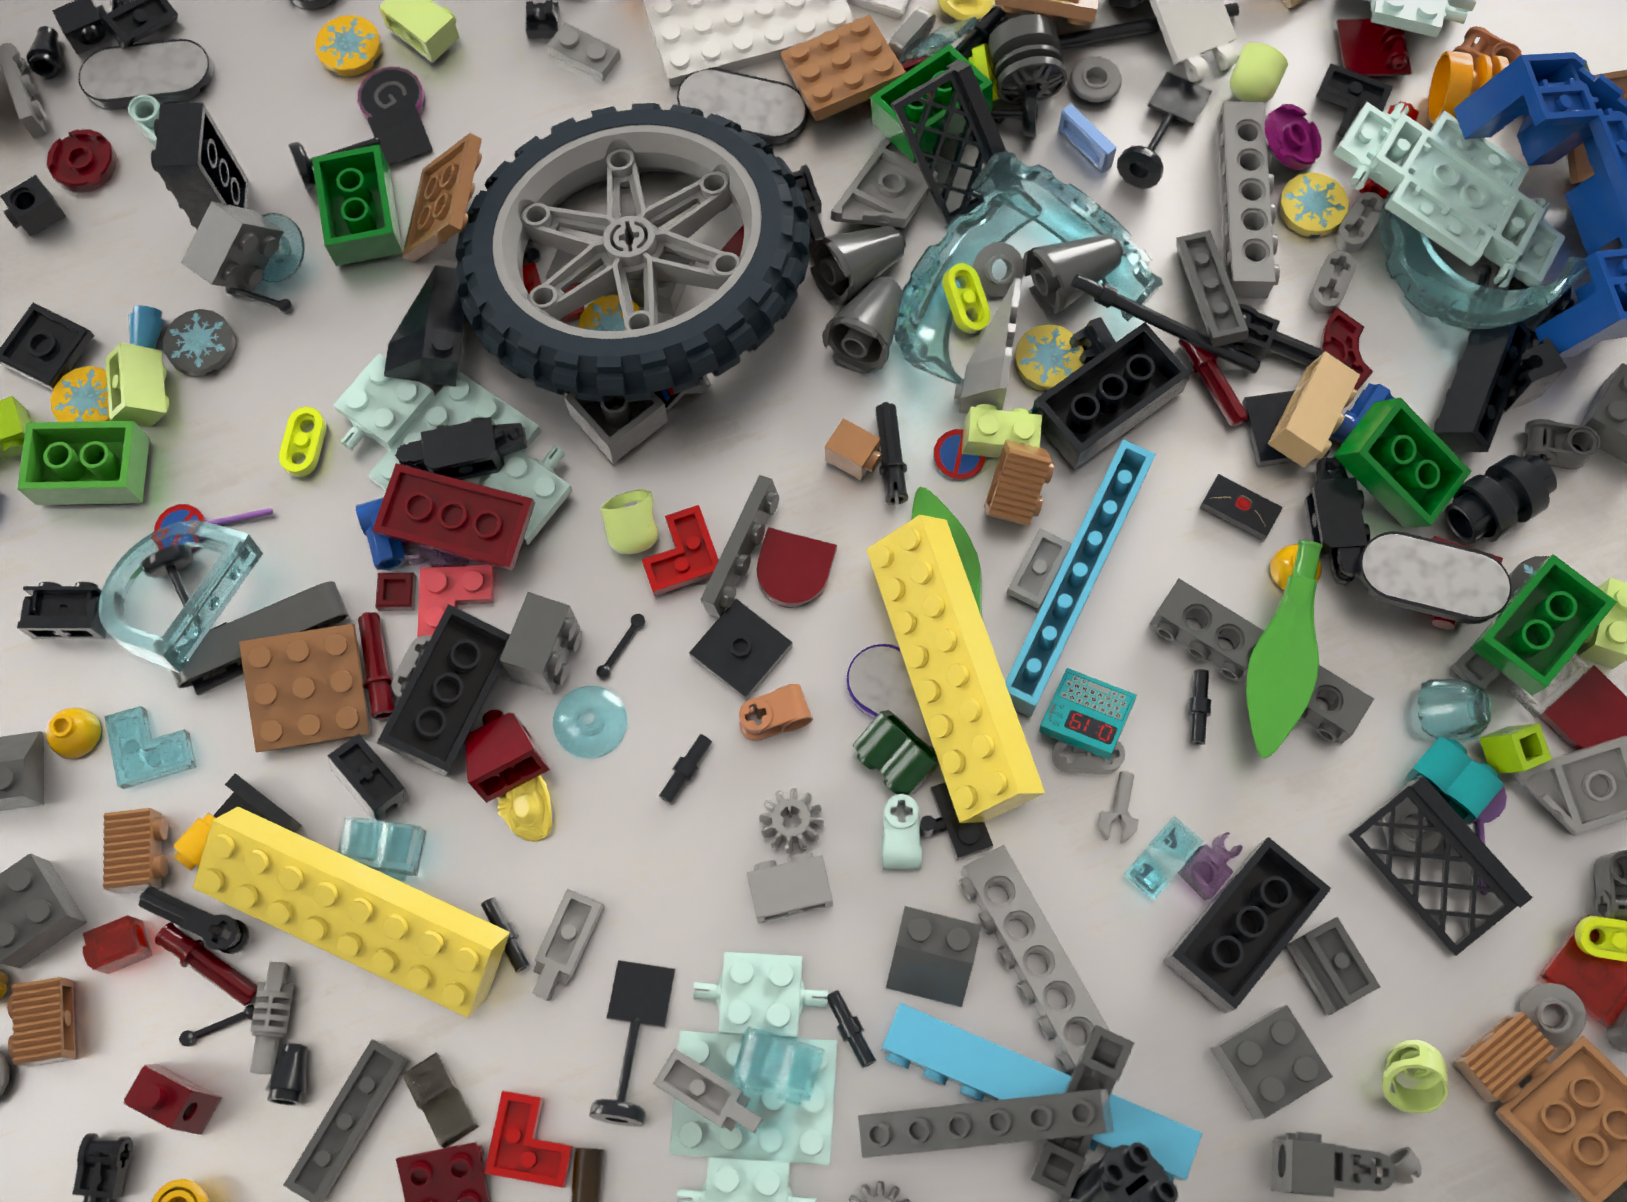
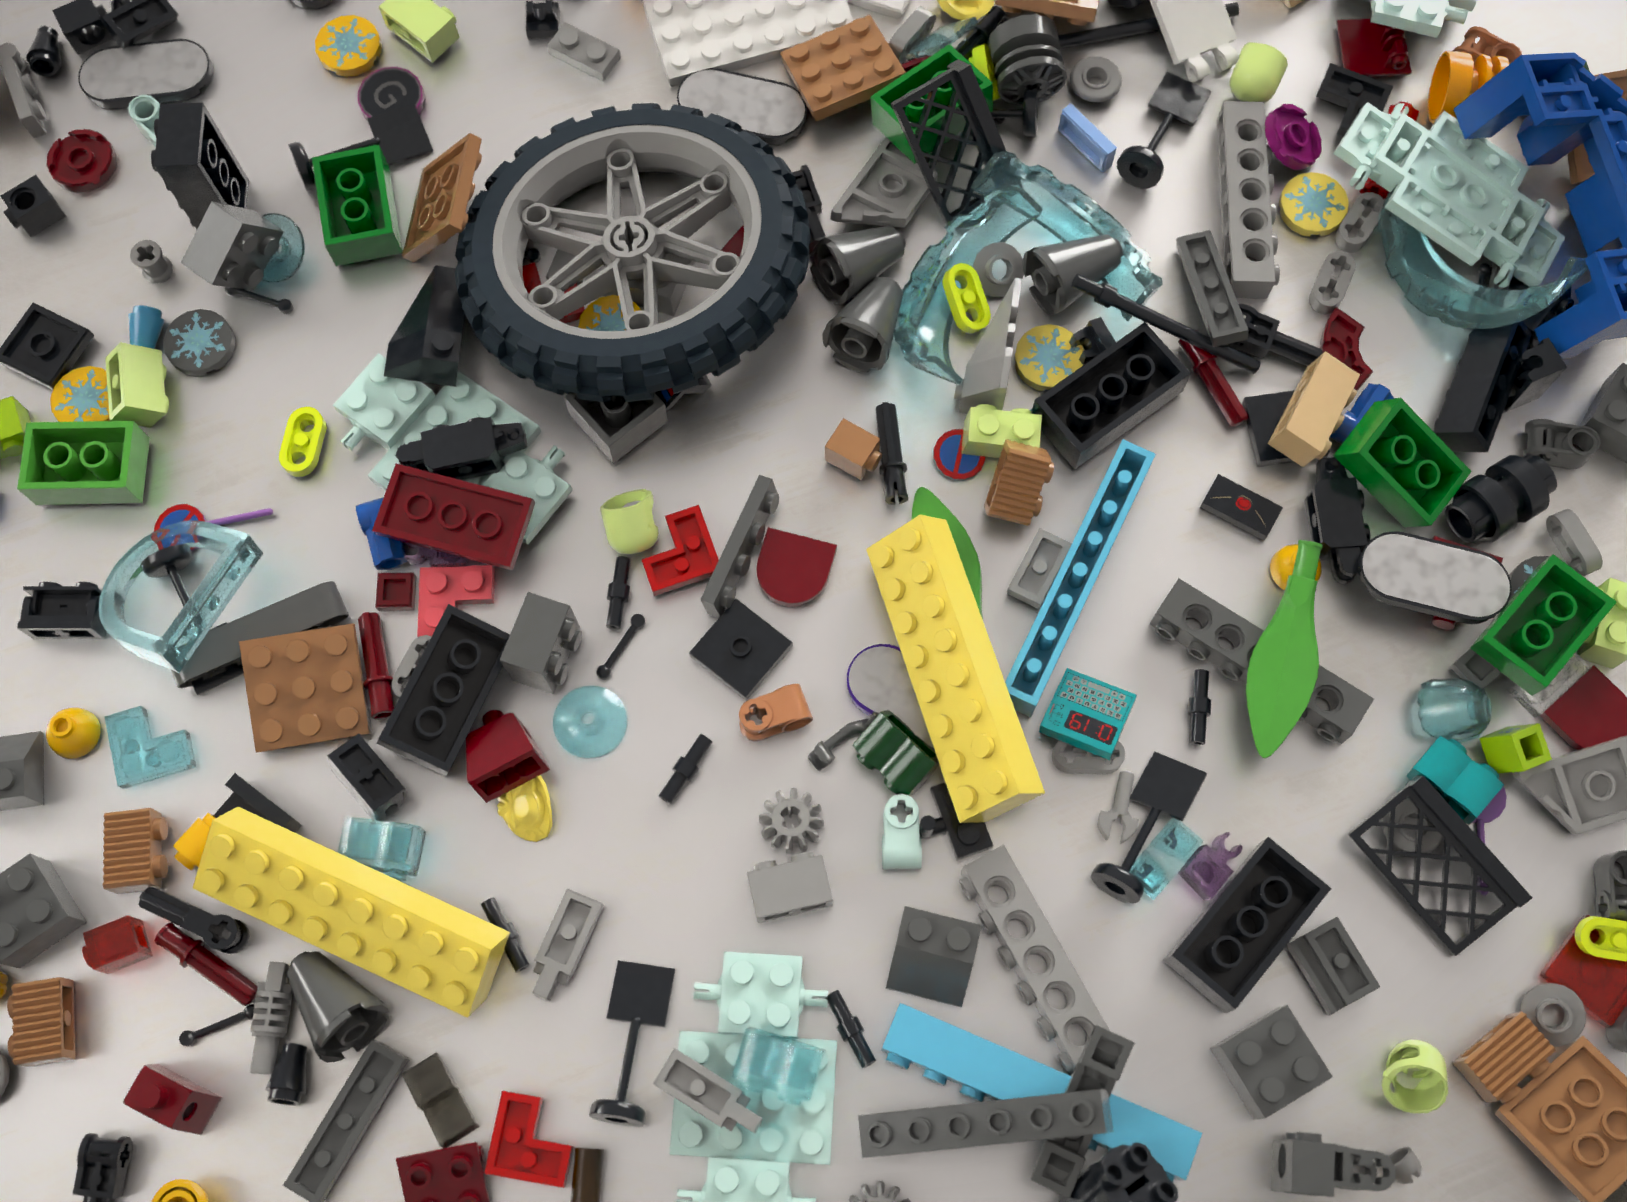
(149, 257): none -> light grey bush
(334, 1006): none -> dark grey cone
(618, 592): none -> black bar
(822, 754): none -> dark grey piece
(1167, 789): none -> black piece
(1574, 542): none -> light grey beam

